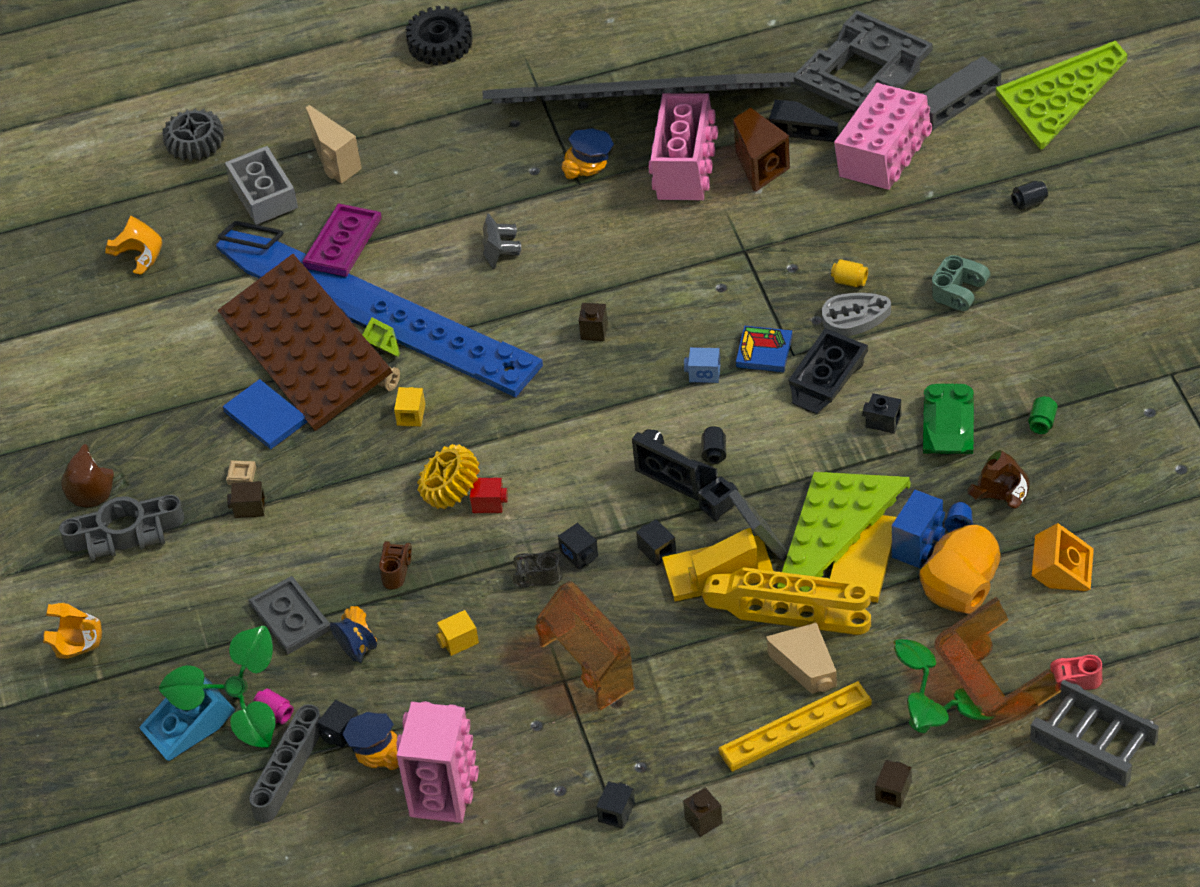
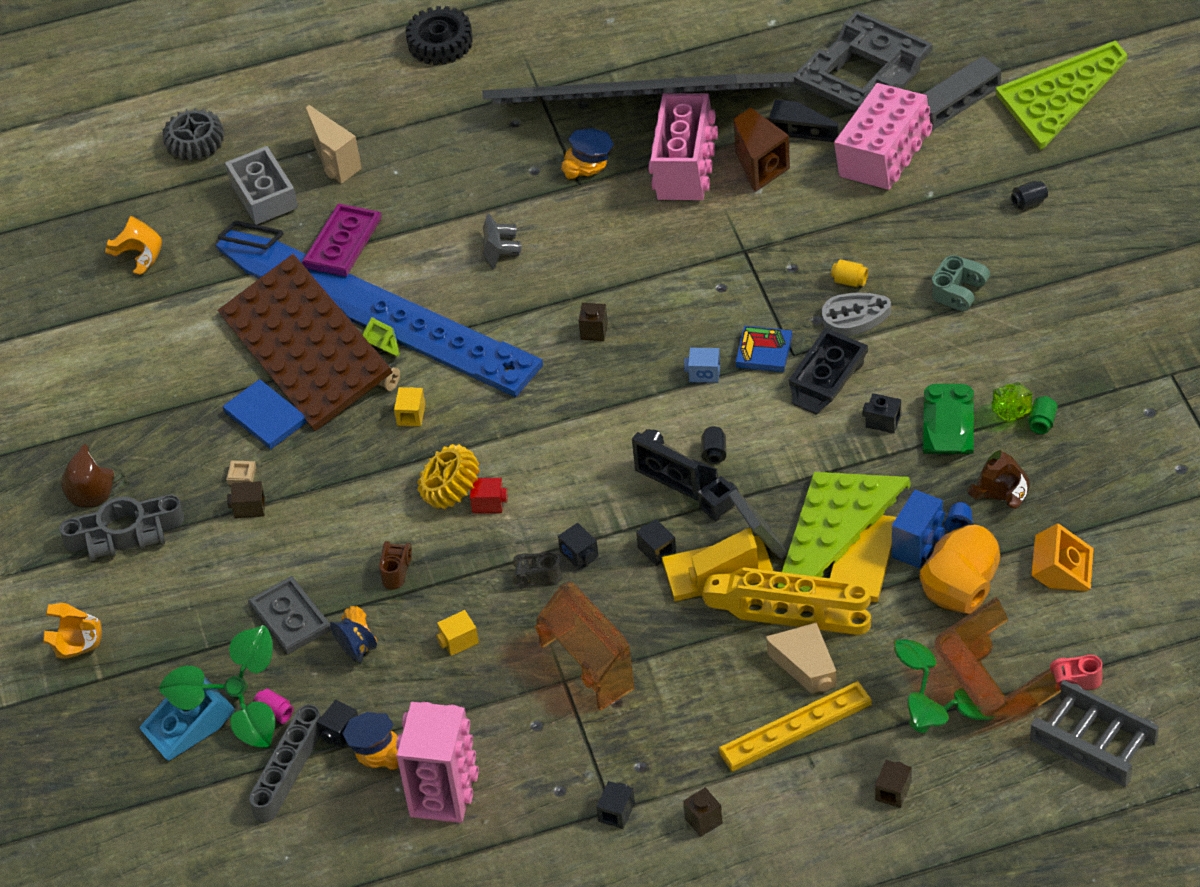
(1012, 401): none -> clear neon green brick

